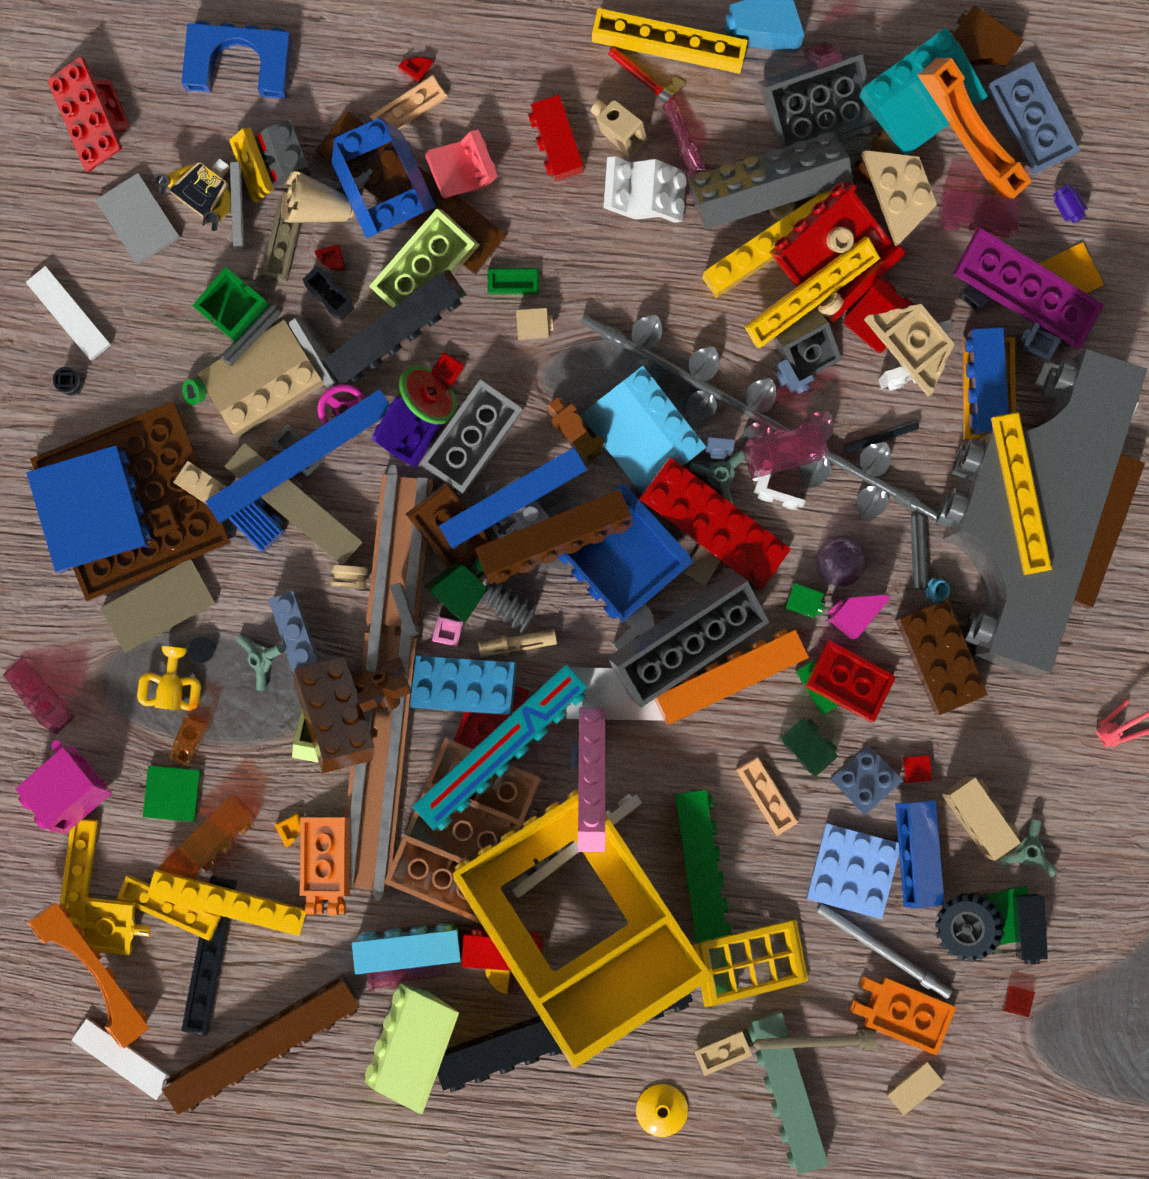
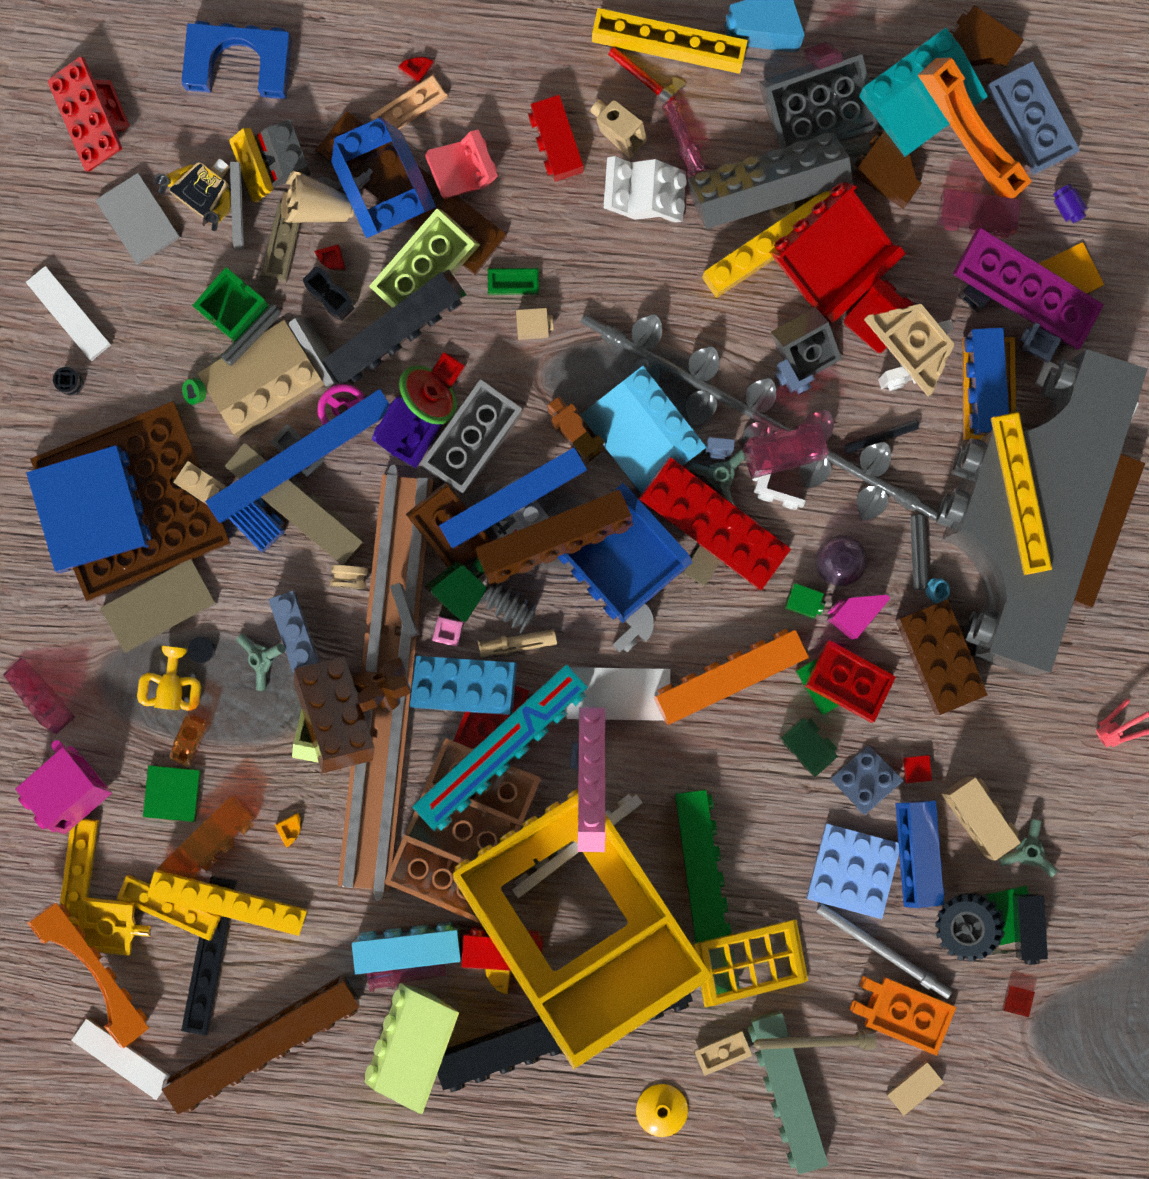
(162, 520): reddish brown tile -> none
(325, 863): orange tile -> none
(688, 639): dark grey brick -> none
(767, 795): light nougat tile -> none
(812, 292): yellow tile -> none
(830, 305): tan tile -> none
(840, 239): tan tile -> none
(901, 190): tan wing -> none

